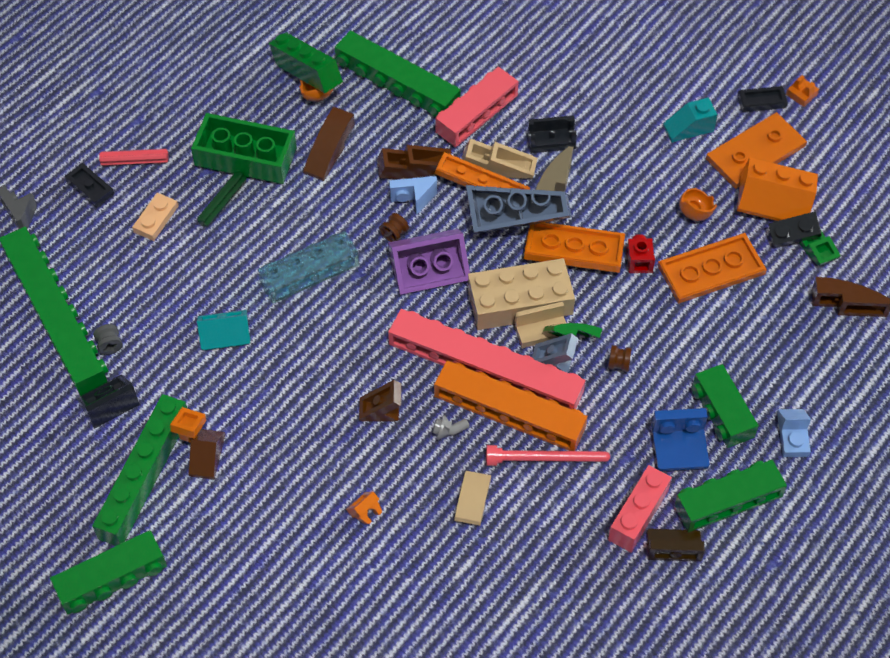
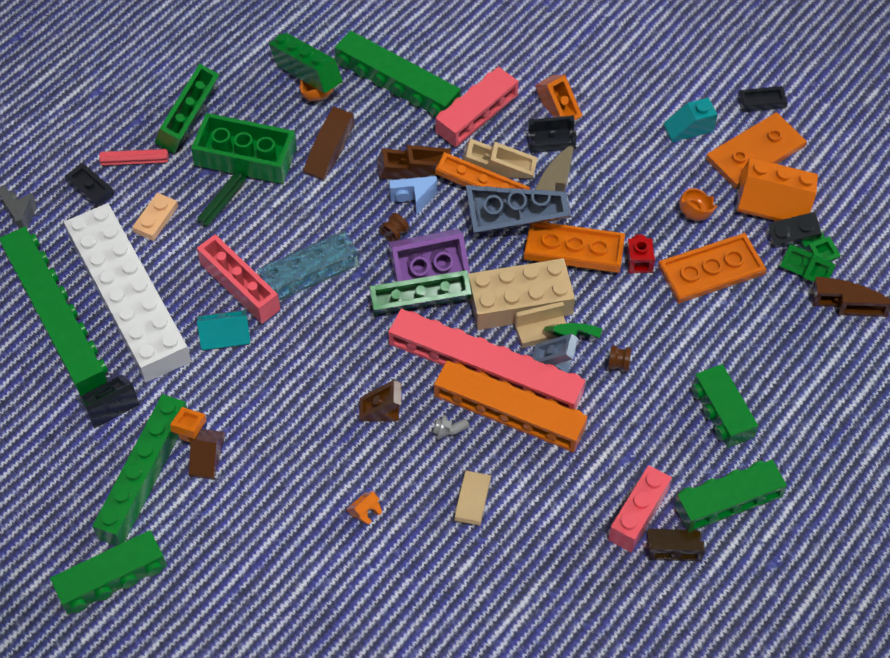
(107, 339): dark grey wheel -> none
(127, 292): none -> white brick
(186, 108): none -> green brick
(238, 279): none -> coral brick
(420, 292): none -> brick
(497, 455): coral piece -> none
(558, 96): none -> orange slope
(680, 439): blue bracket -> none
(794, 432): light blue slope -> none
(802, 91): orange tile -> none
(806, 263): none -> green slope

